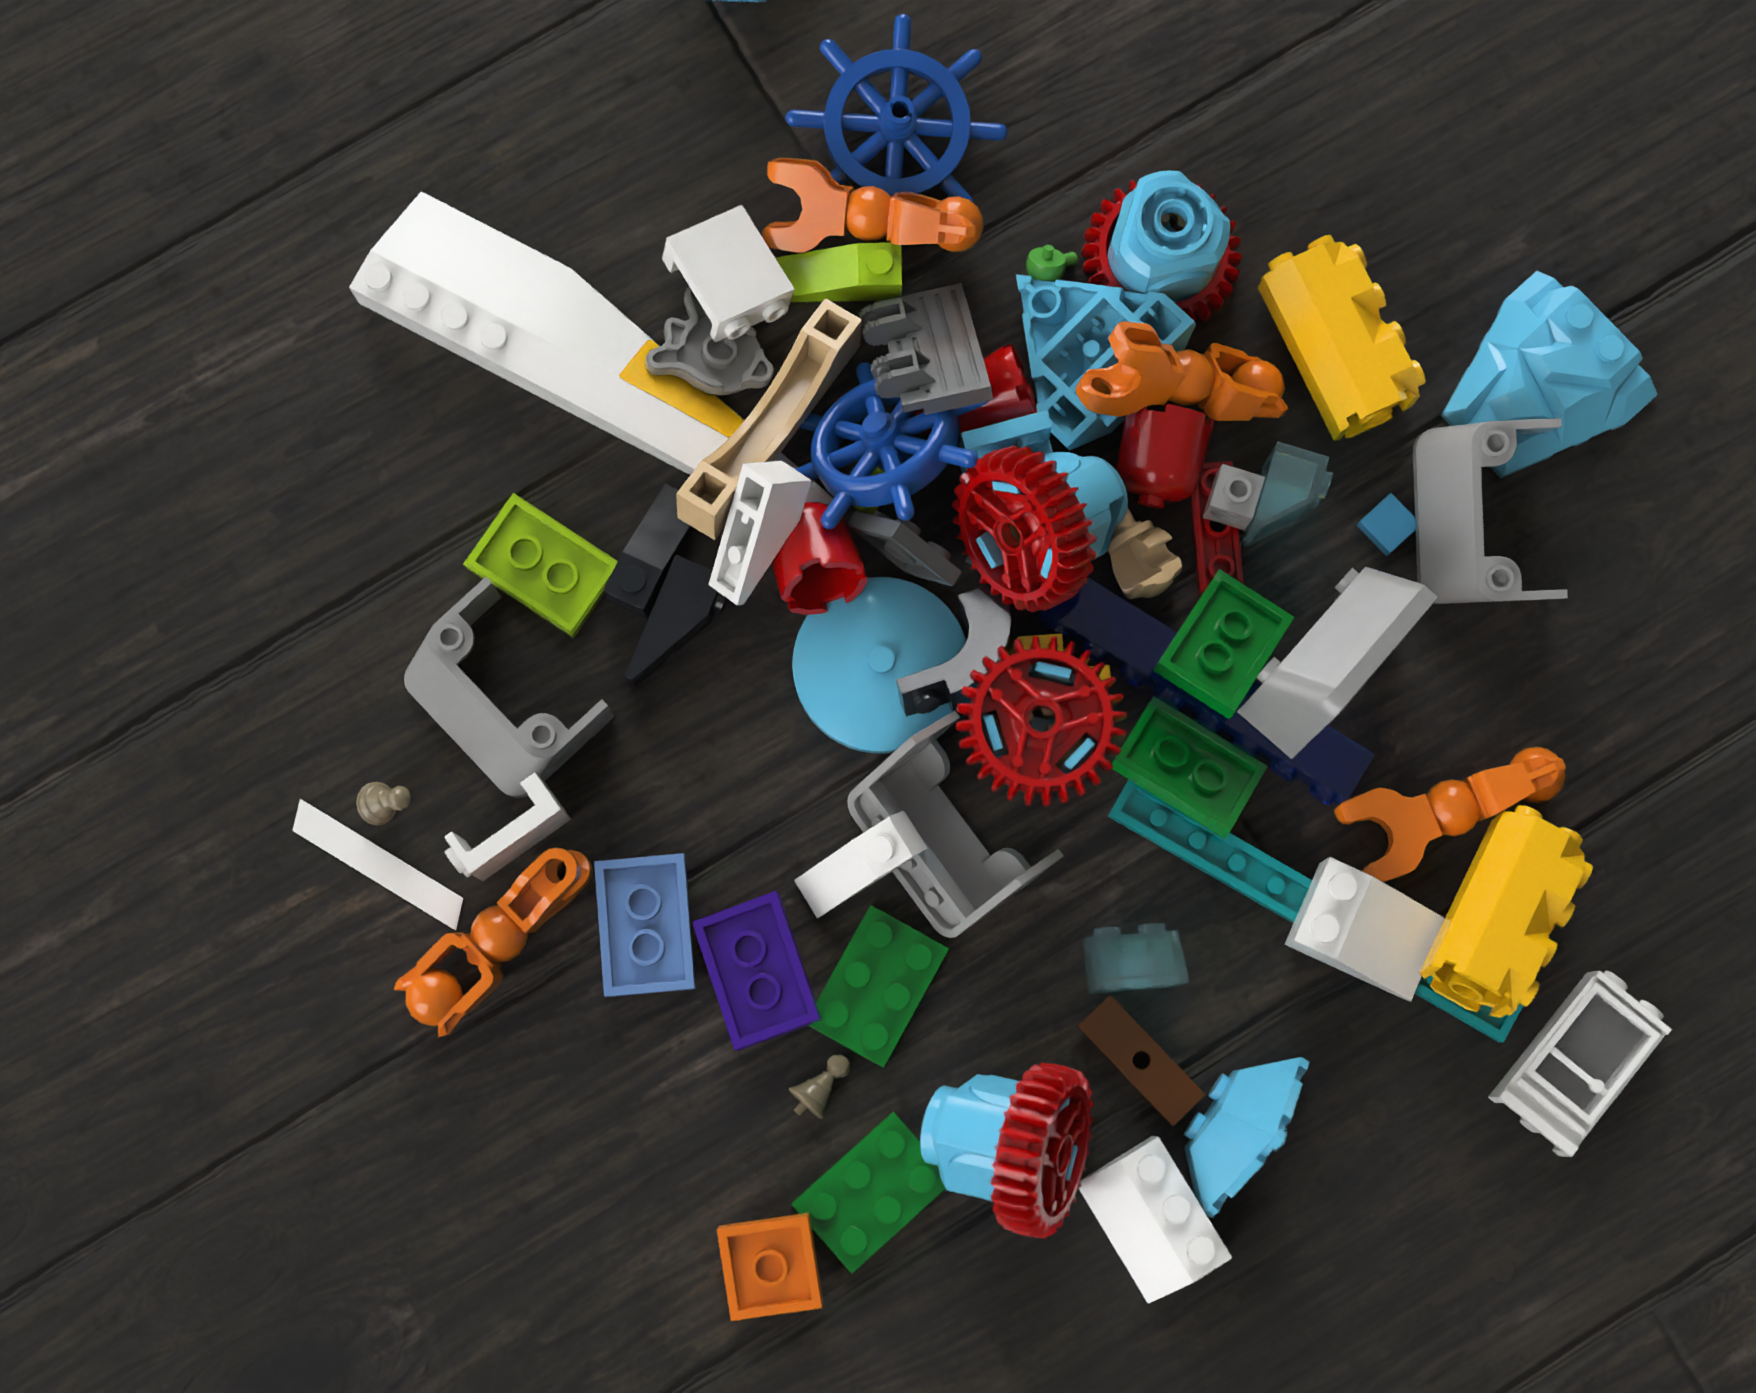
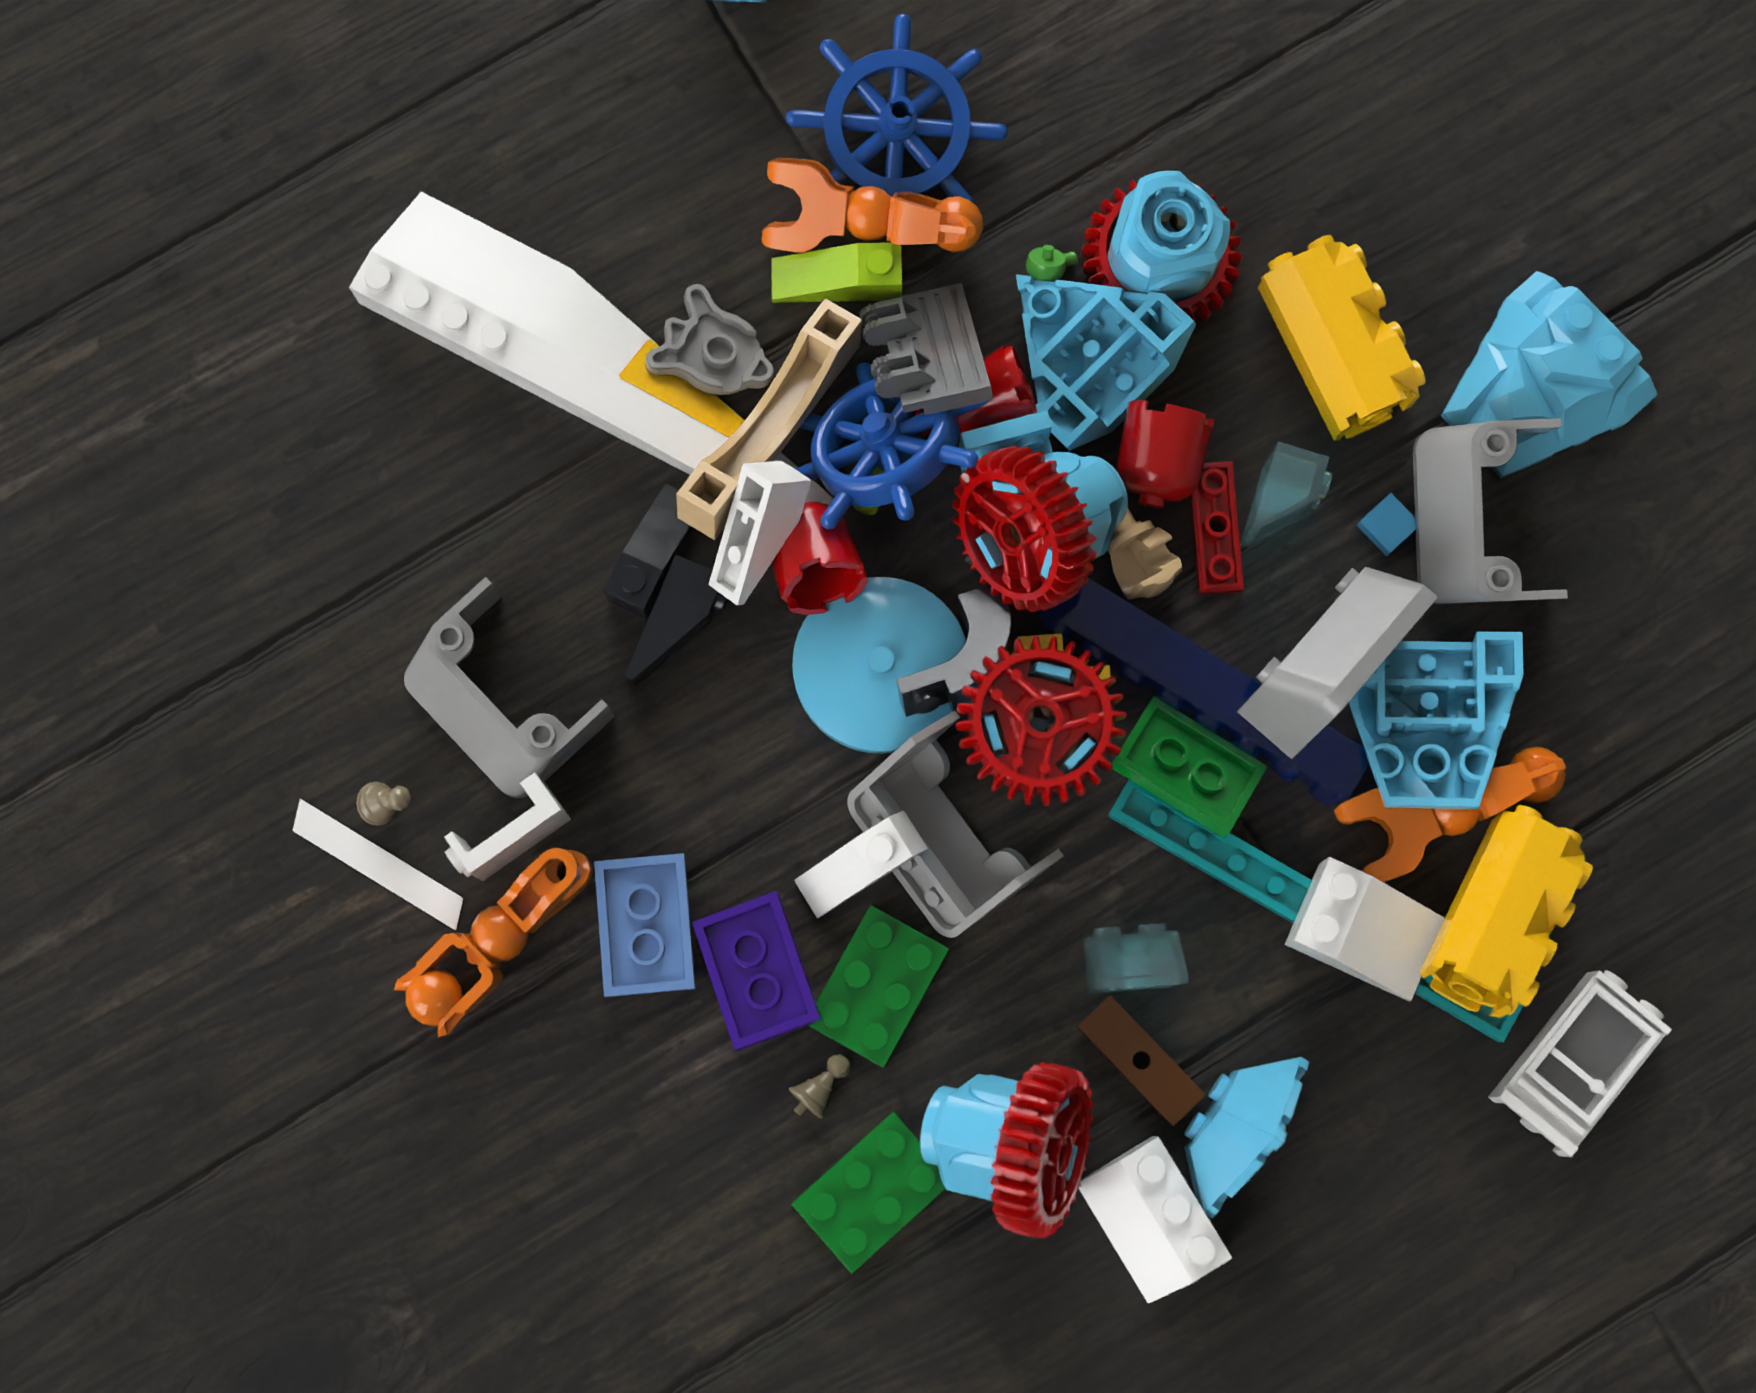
(542, 565): lime tile -> none
(730, 272): white panel -> none
(770, 1266): orange plate -> none
(904, 548): dark grey plate -> none
(1150, 373): orange piece -> none
(1224, 644): green plate -> none
(1233, 497): light grey brick -> none
(1438, 718): none -> medium azure wedge

